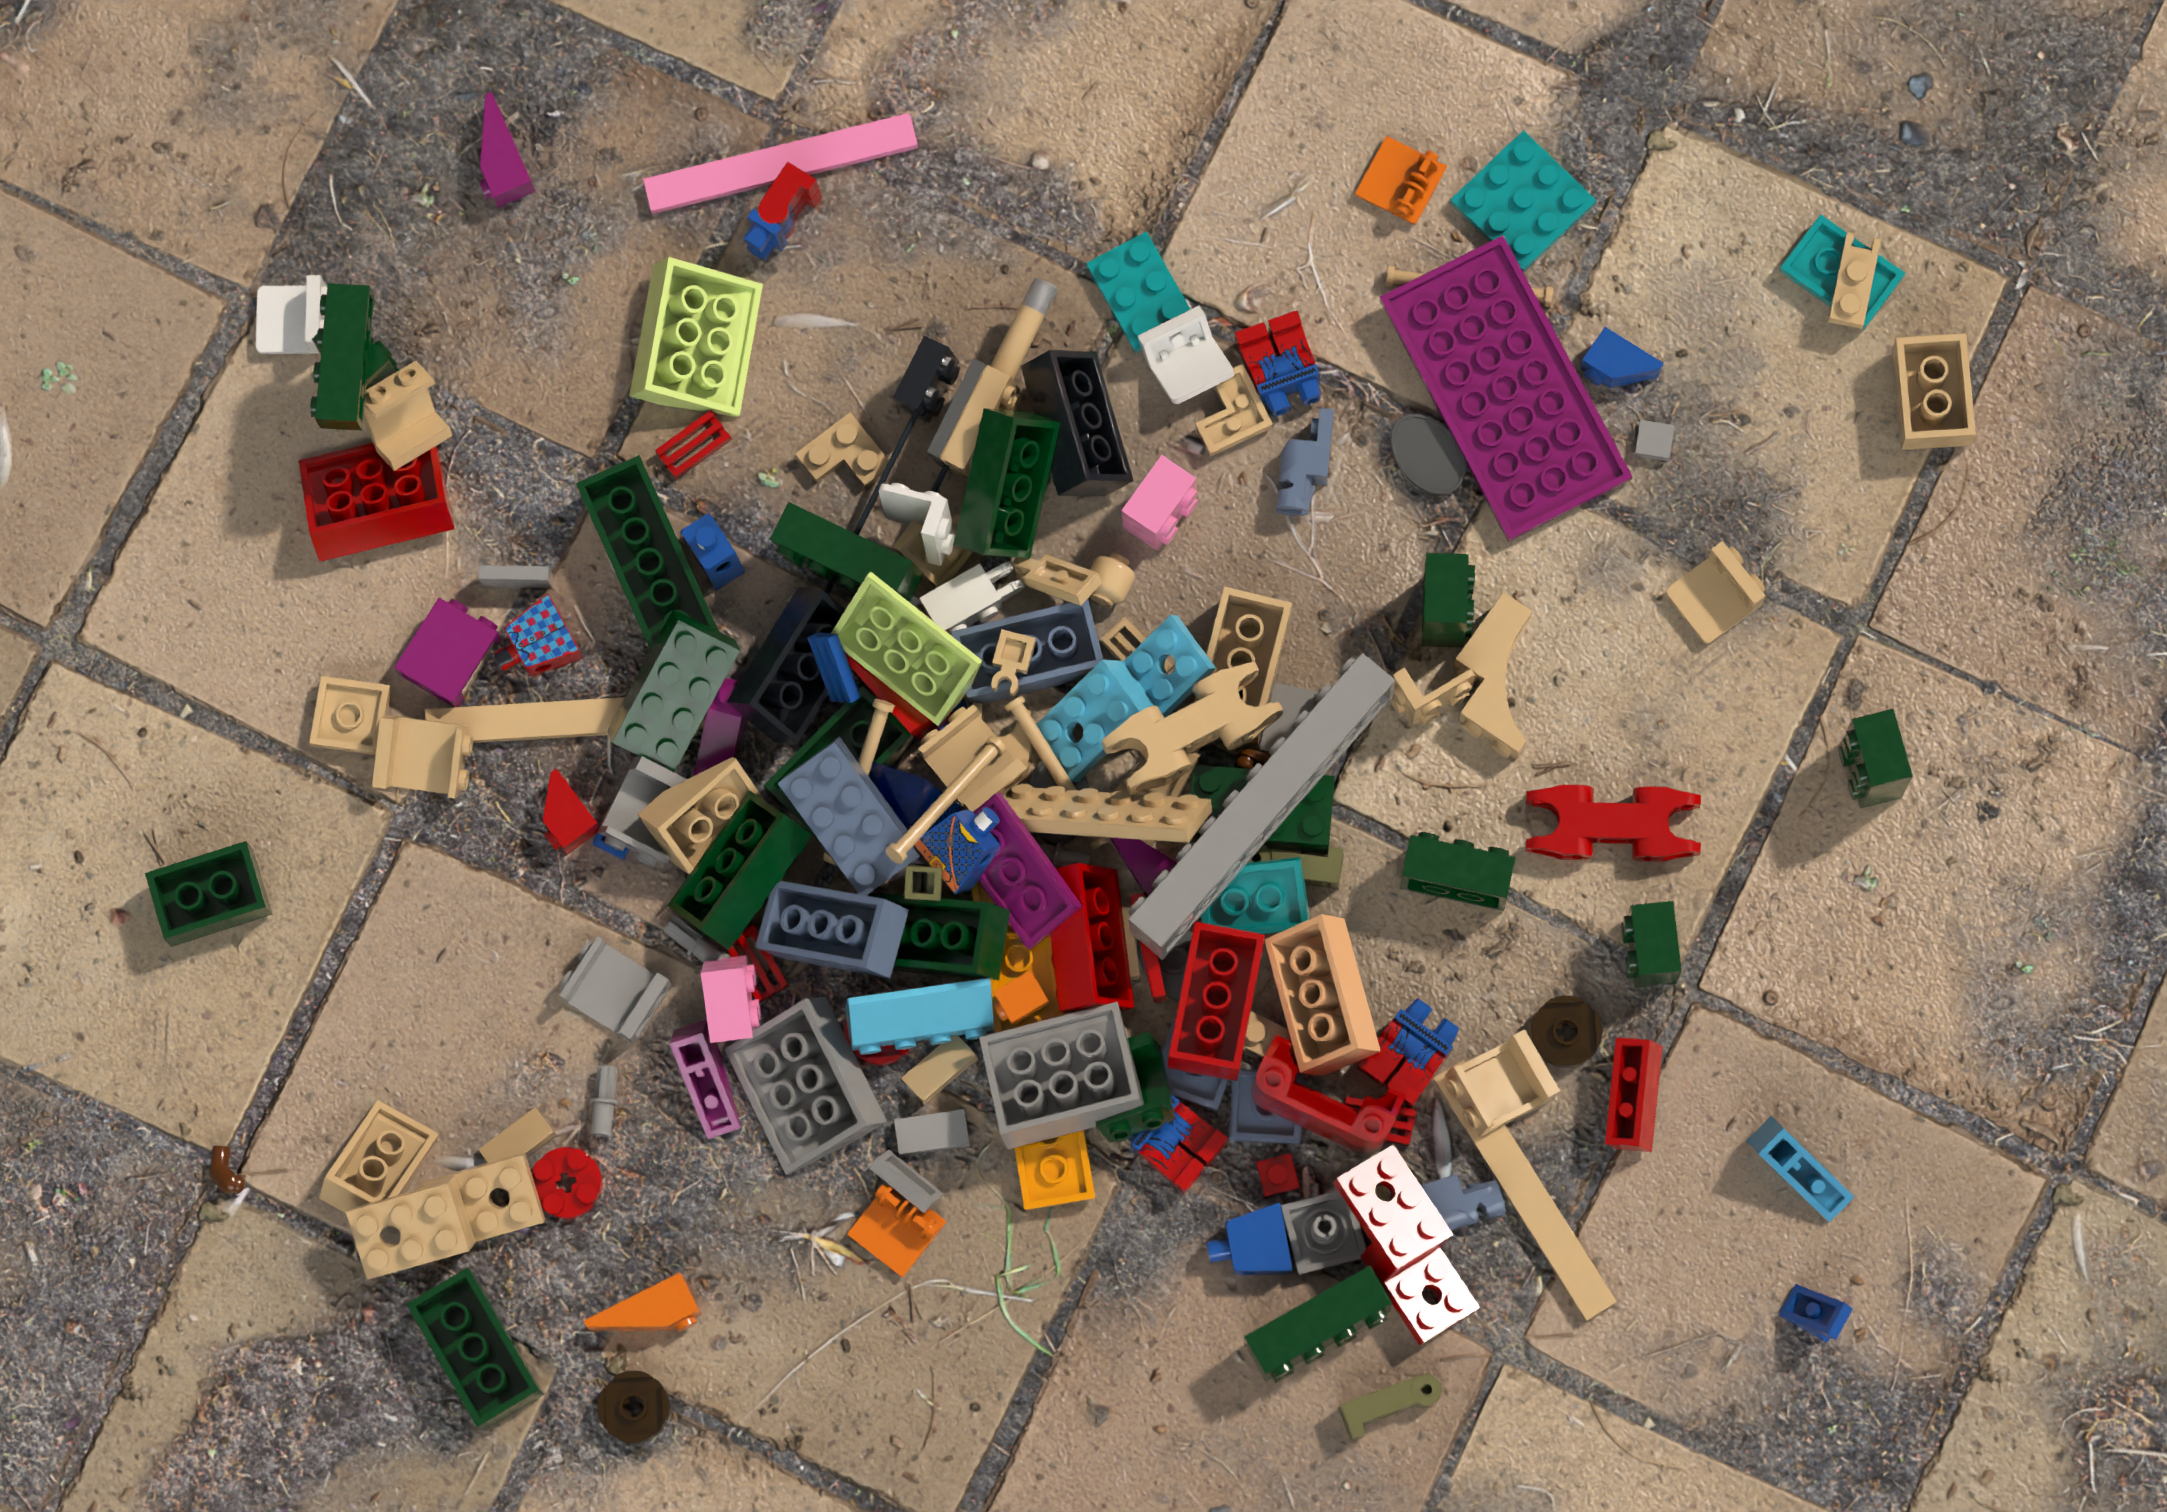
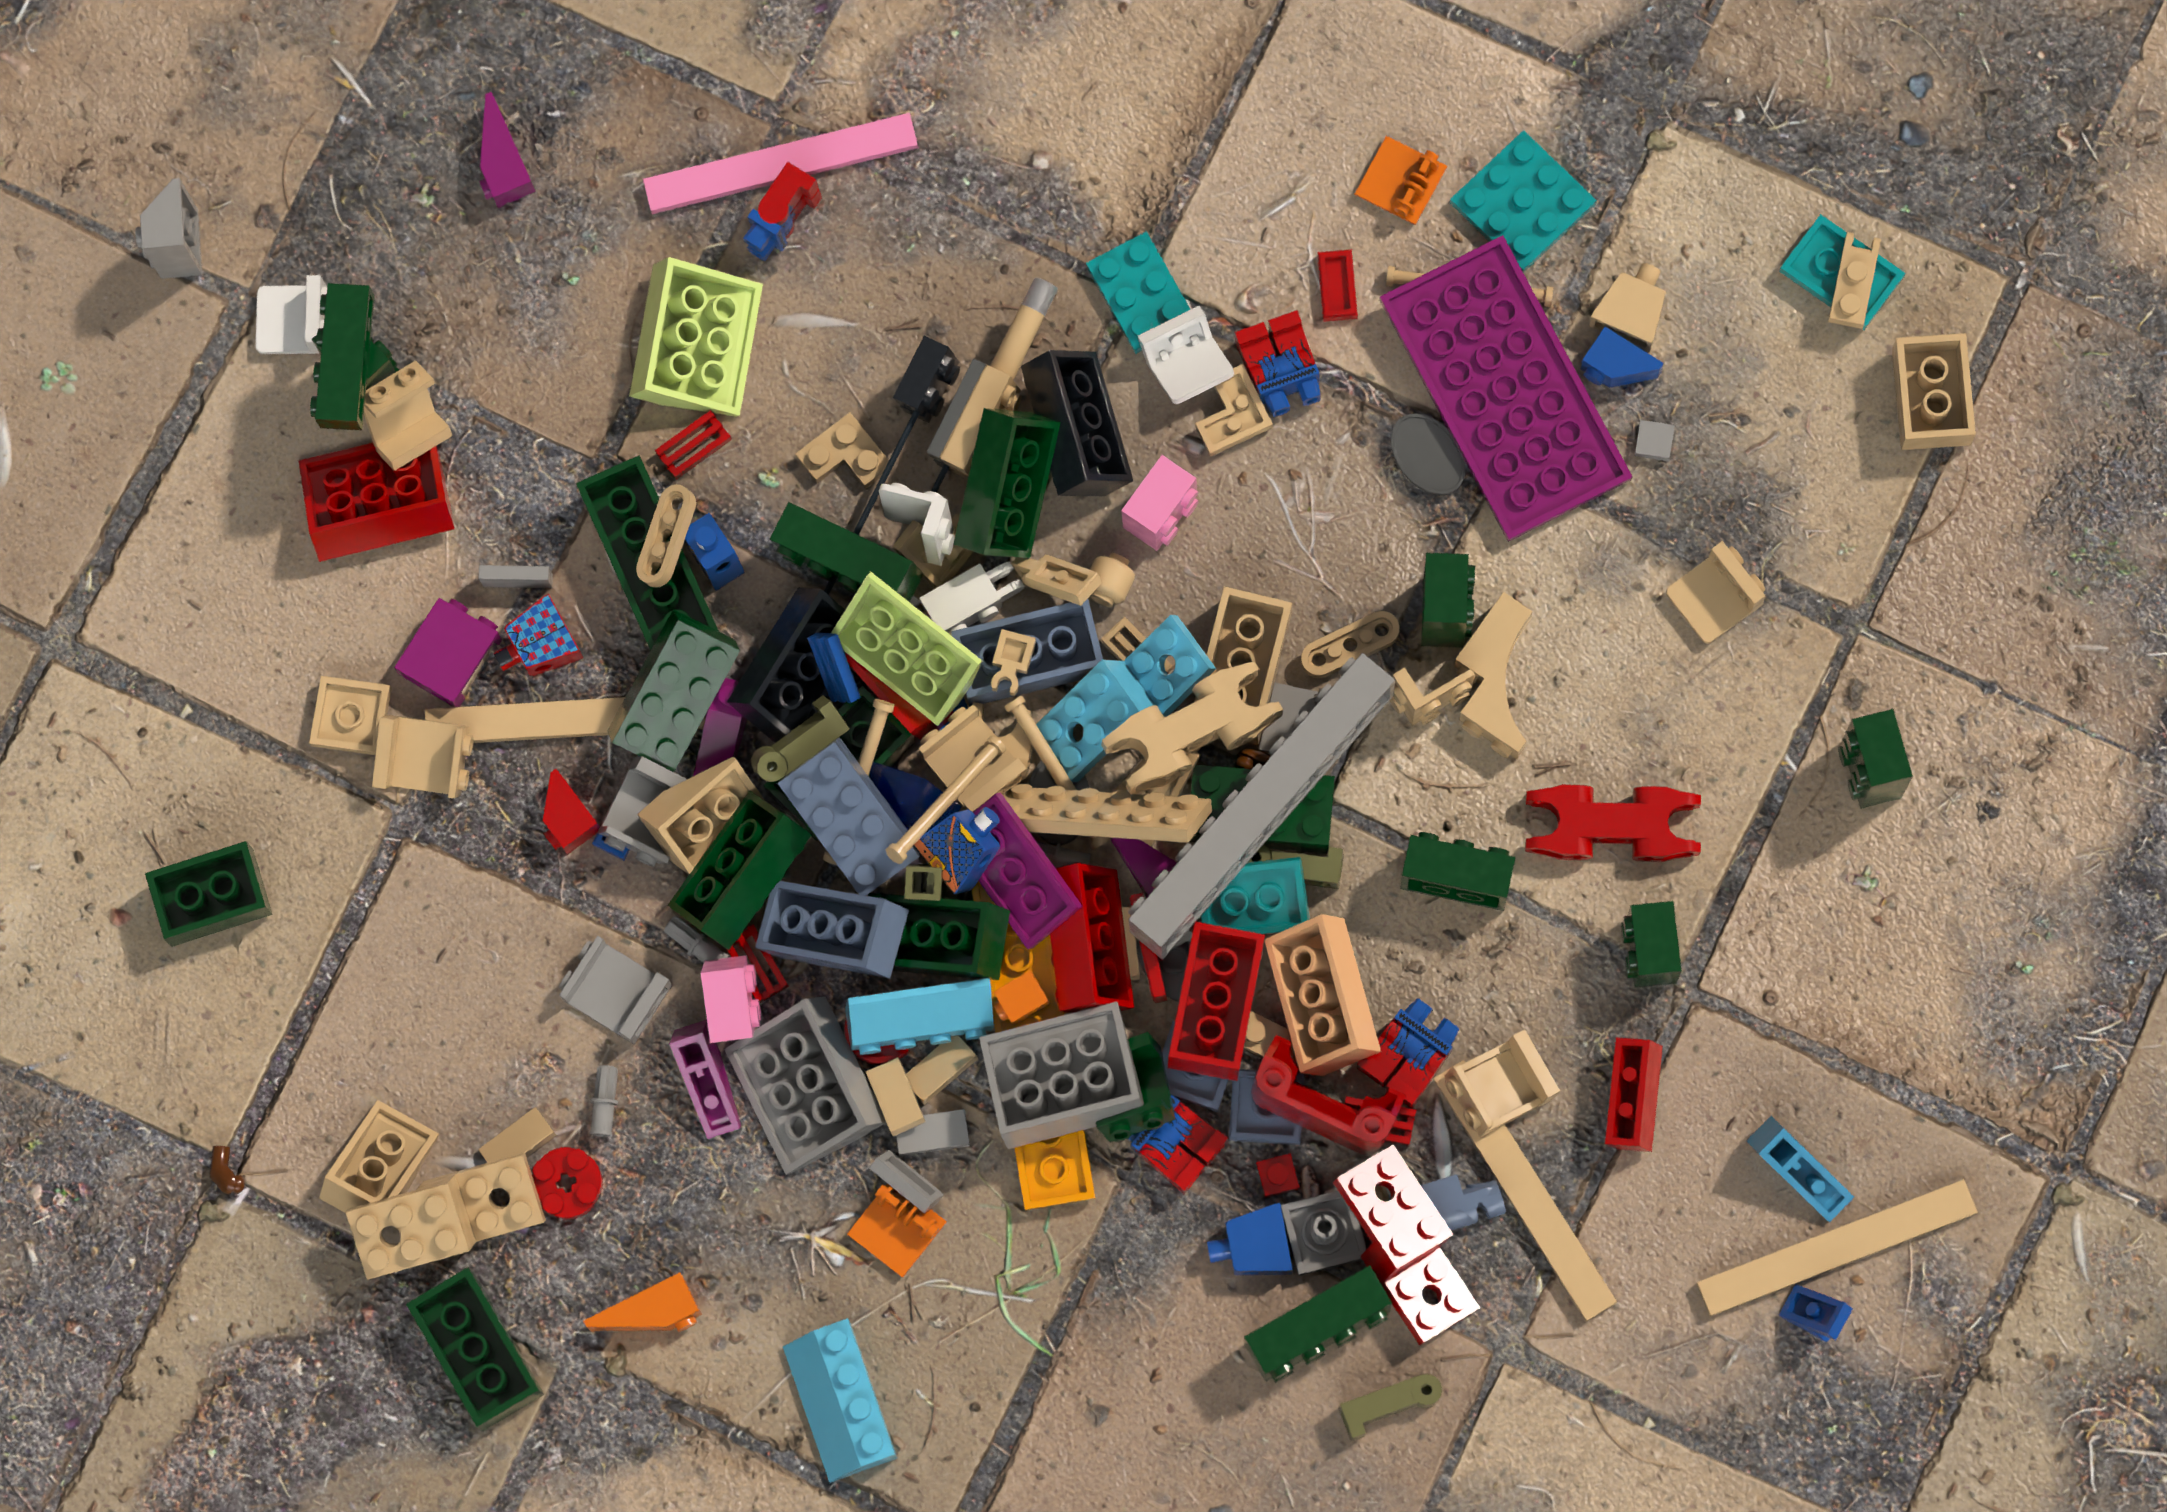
(171, 233): none -> light grey slope
(619, 1392): dark brown plate -> none
(666, 522): none -> tan plate
(801, 743): none -> olive leg
(839, 1400): none -> medium azure slope
(895, 1096): none -> tan tile
(1304, 465): sand blue plate -> none
(1337, 285): none -> red tile
(1360, 632): none -> tan plate
(1580, 1017): dark brown plate -> none
(1632, 307): none -> tan torso
(1836, 1248): none -> tan tile

